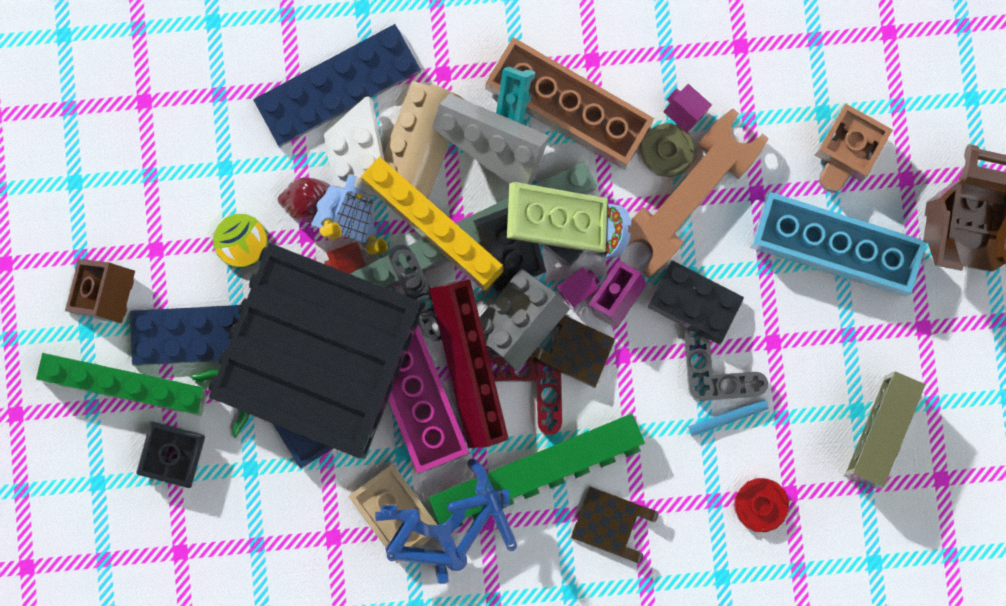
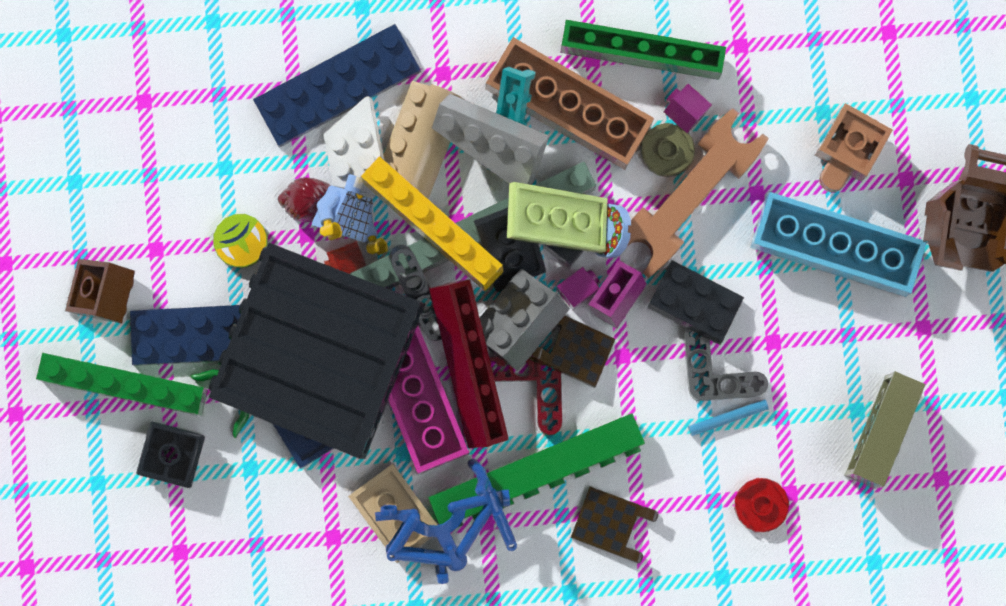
(643, 49): none -> green brick

